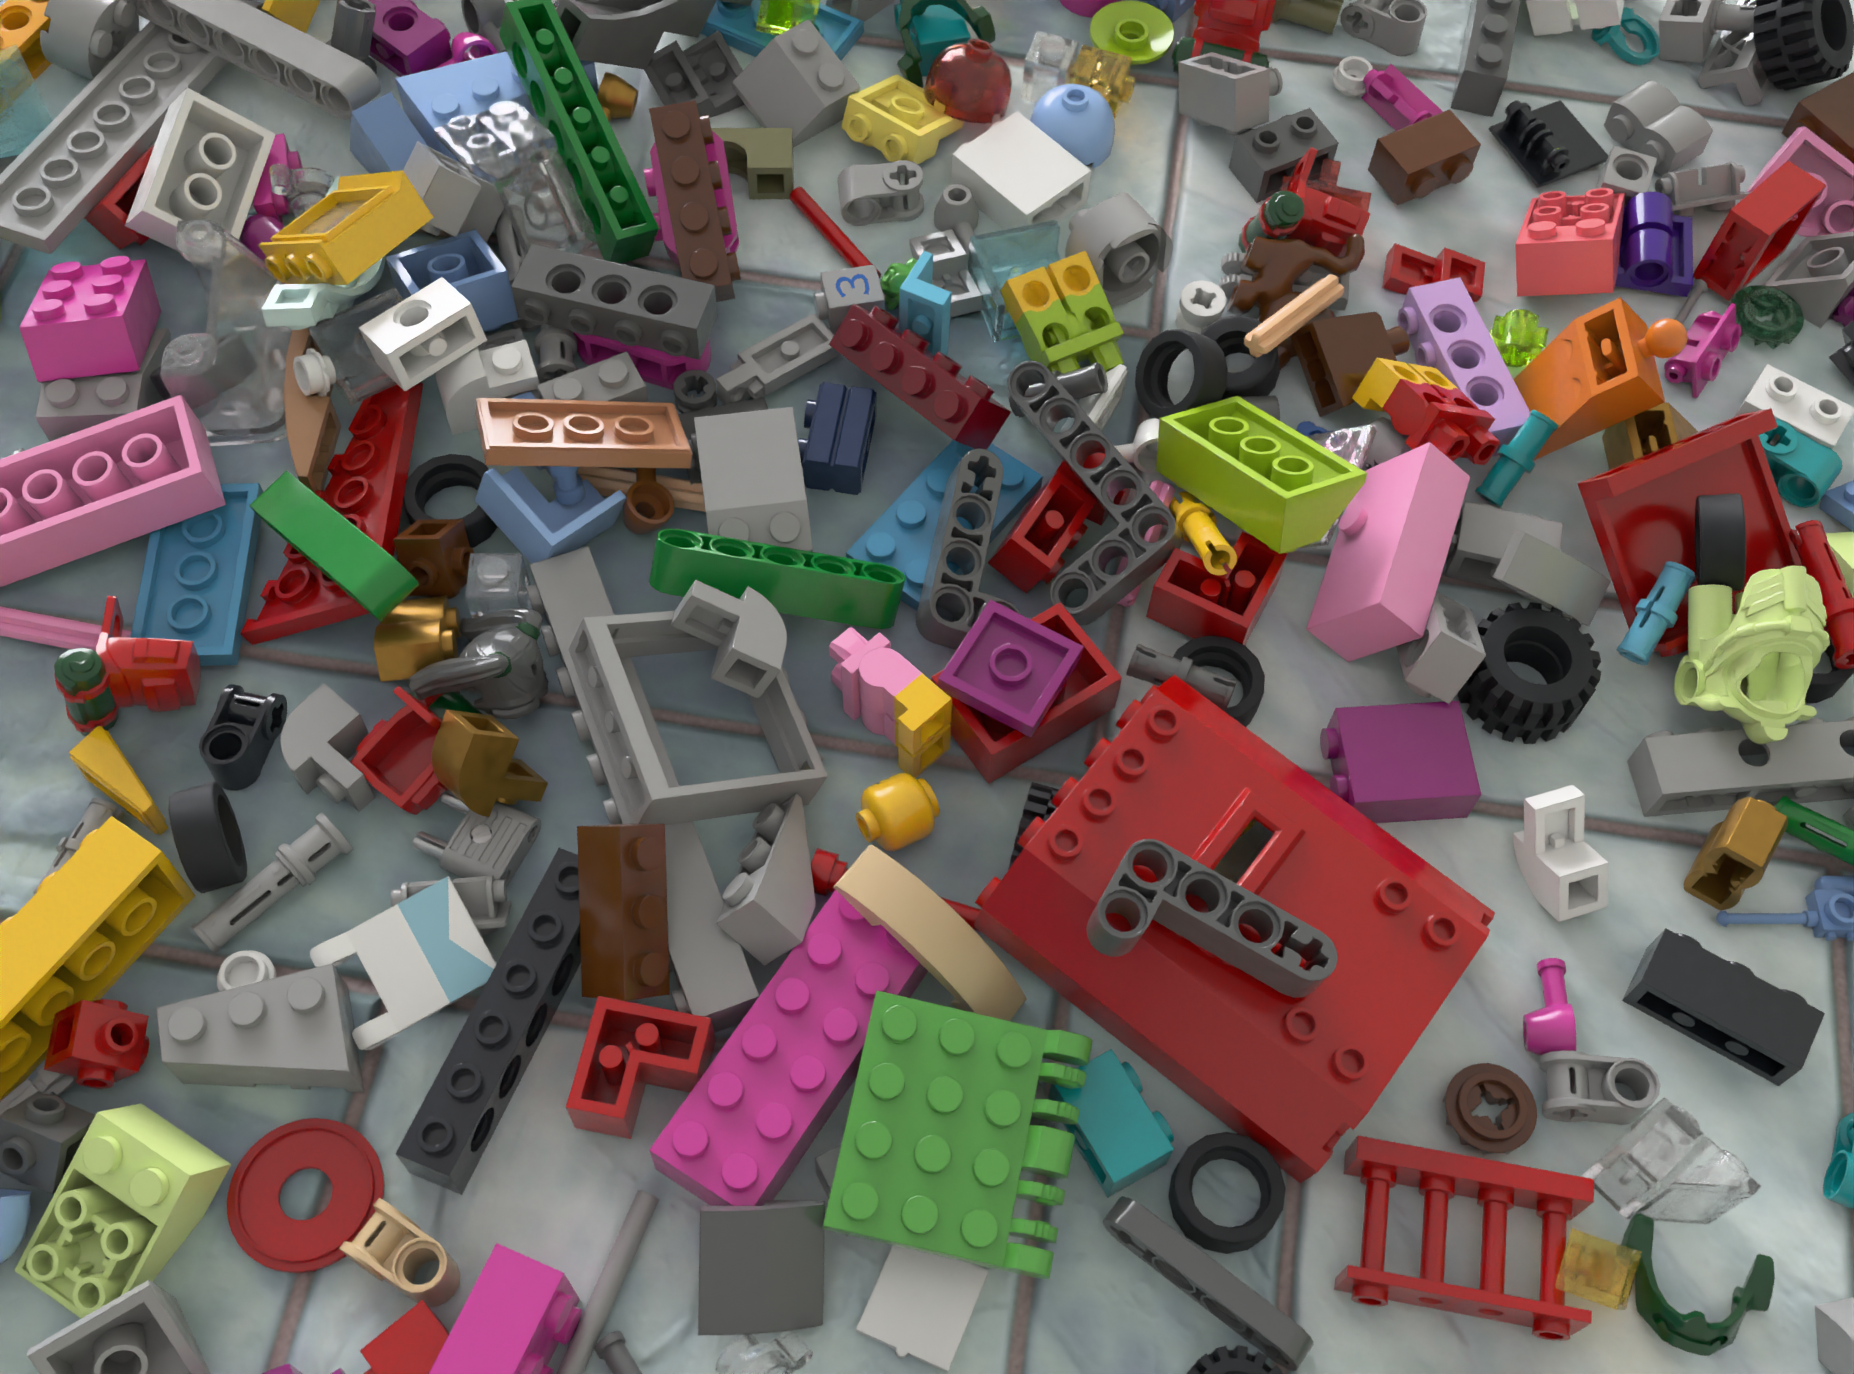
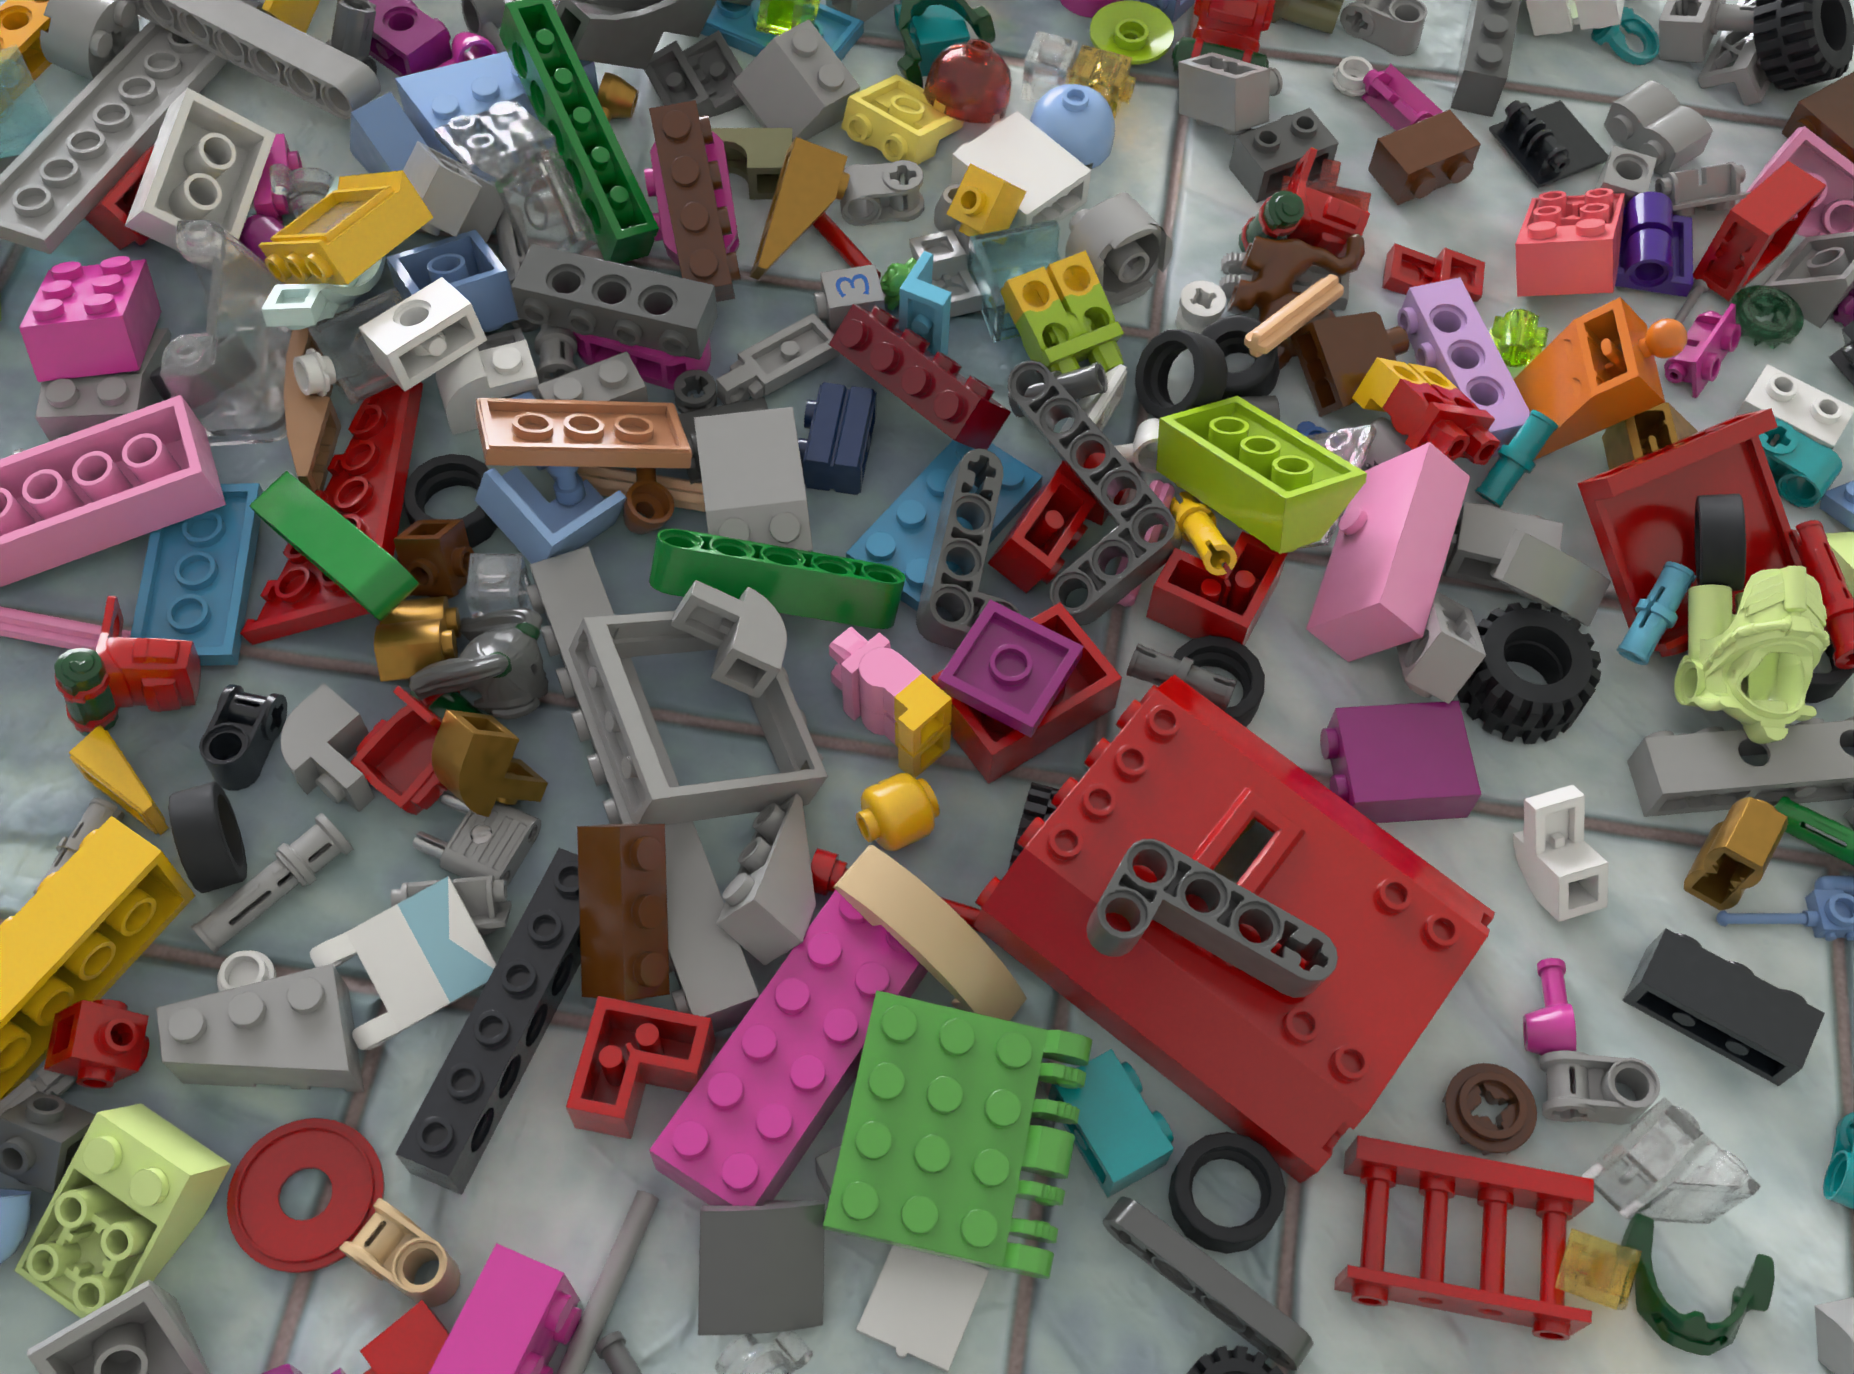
(804, 191): none -> pearl gold slope
(984, 202): none -> yellow brick

